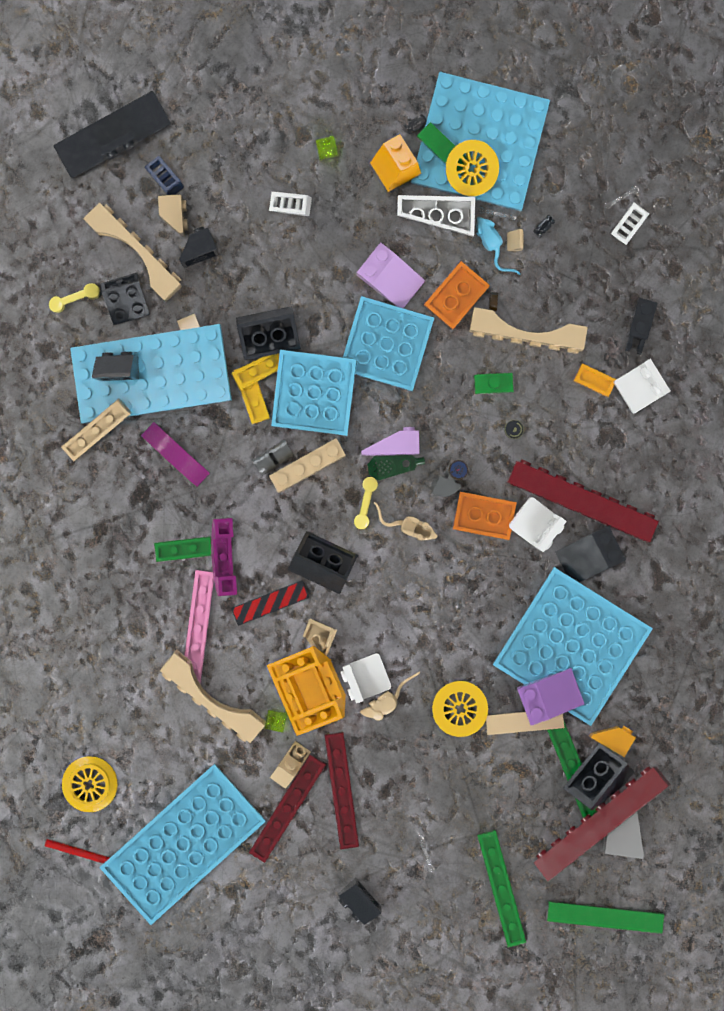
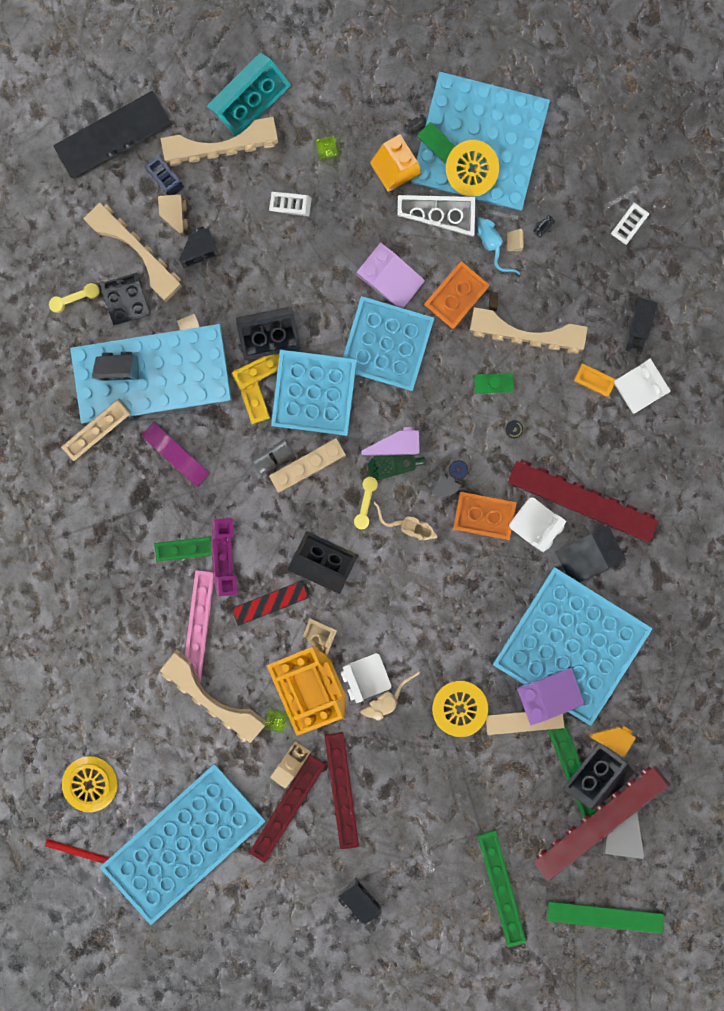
(249, 94): none -> teal slope
(258, 134): none -> tan arch

